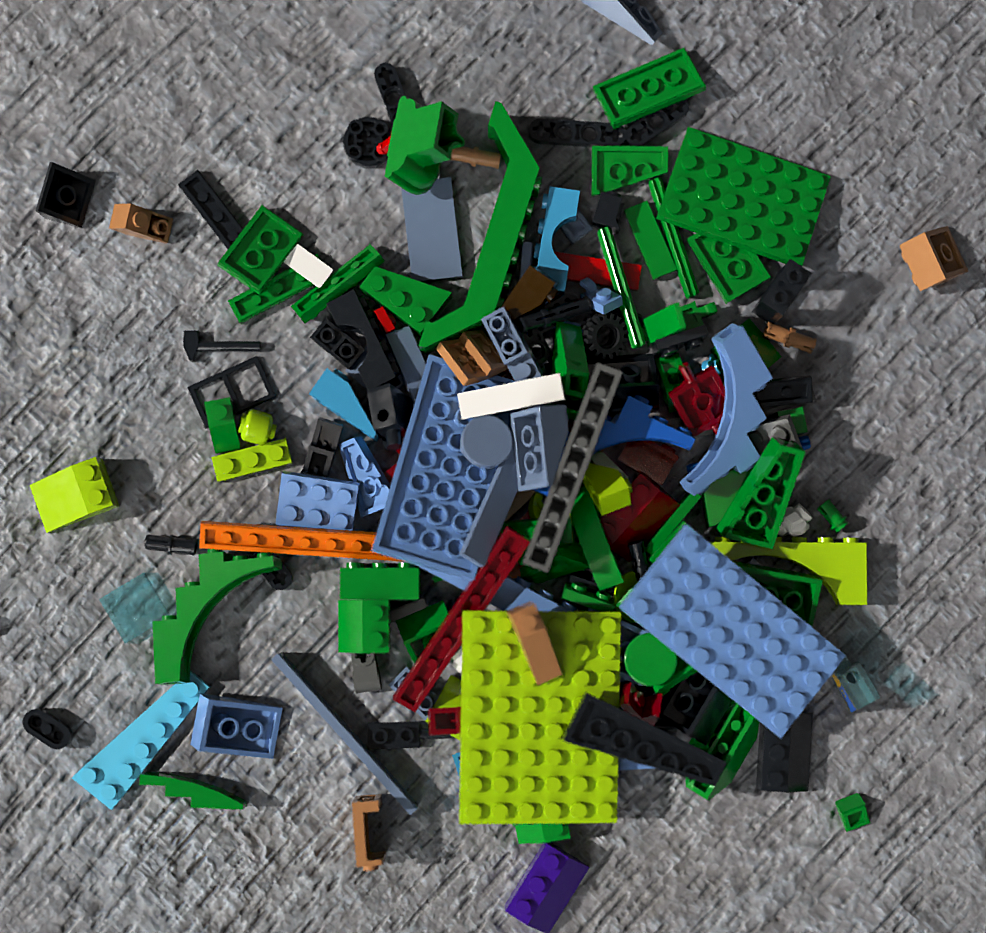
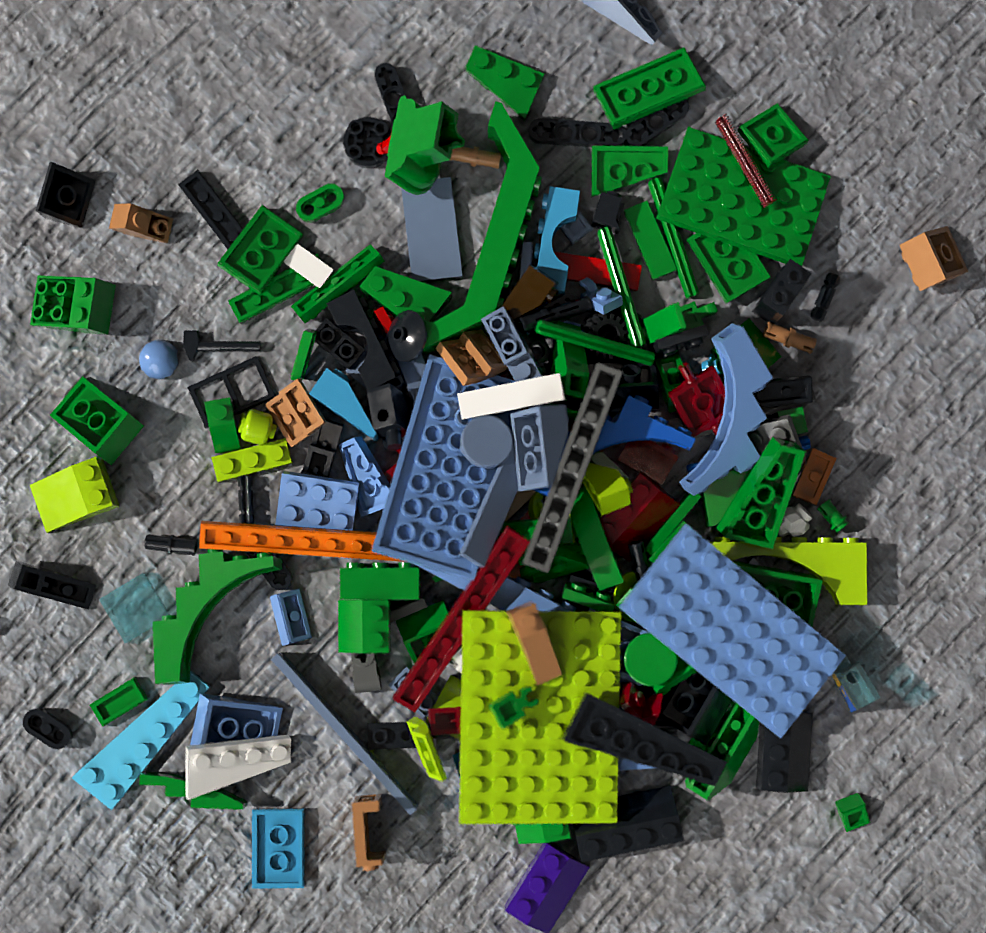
(51, 585): none -> black slope
(73, 304): none -> green slope
(96, 420): none -> green slope
(118, 701): none -> green tile
(158, 359): none -> medium blue hair
(229, 762): none -> white wing
(245, 499): none -> black axle
(278, 848): none -> dark azure tile
(290, 617): none -> medium blue slope
(295, 413): none -> medium nougat slope
(303, 354): none -> green tile
(318, 200): none -> green plate
(407, 336): none -> black dish
(426, 748): none -> lime slope
(508, 80): none -> green wing
(510, 707): none -> green plate
(595, 342): none -> green axle
(643, 822): none -> black slope
(745, 162): none -> dark red axle
(772, 135): none -> green tile
(813, 476): none -> dark orange plate
(825, 297): none -> black axle

